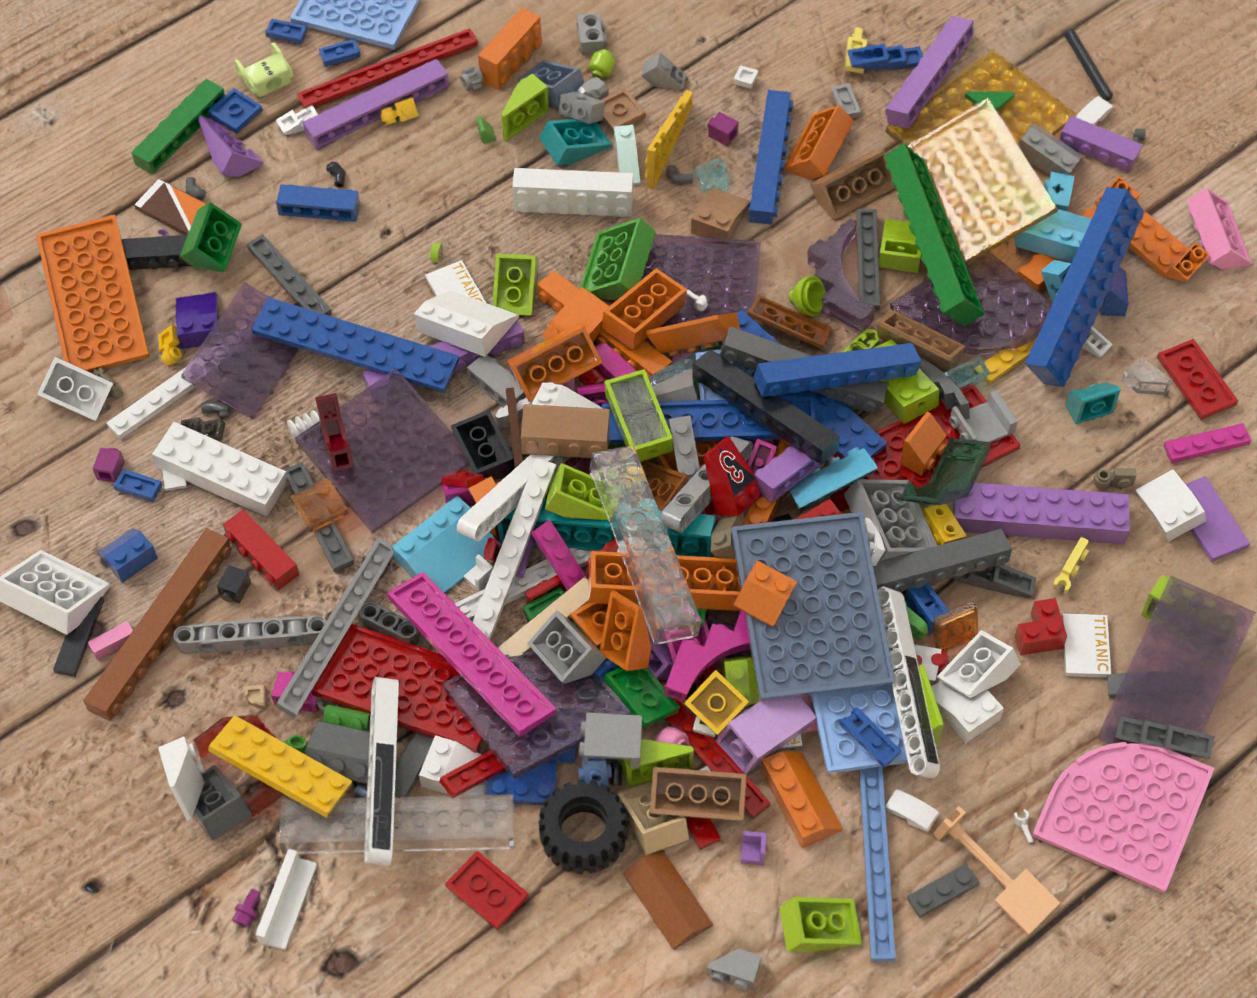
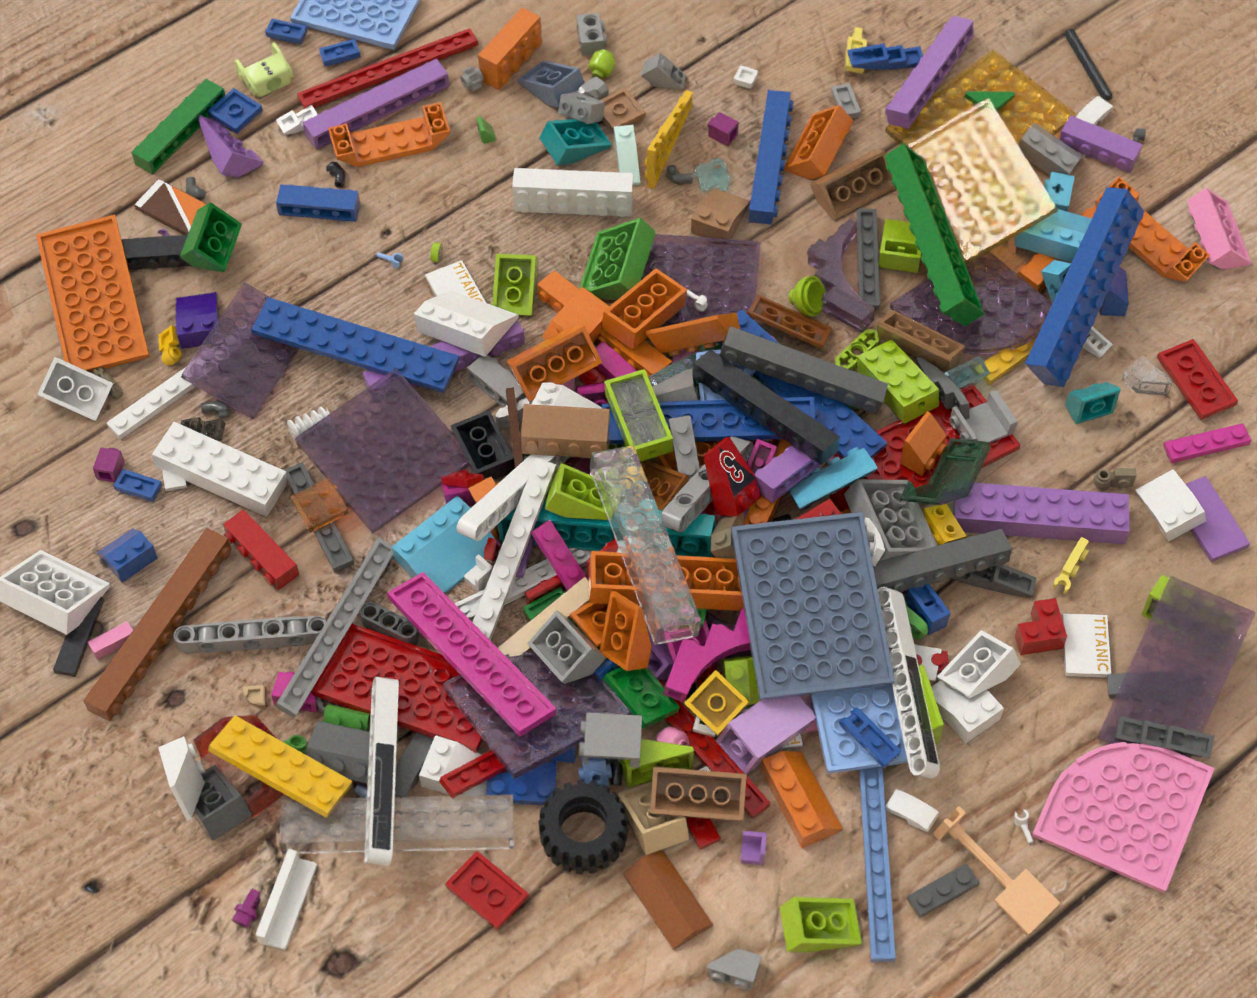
(233, 584): black brick -> none
(287, 276): dark grey plate -> none
(334, 432): dark red arch -> none
(391, 140): none -> orange slope
(396, 256): none -> light blue hand
(404, 110): yellow plate -> none
(525, 106): lime slope -> none
(765, 593): orange slope -> none
(836, 369): blue brick -> none
(956, 627): clear orange plate -> none

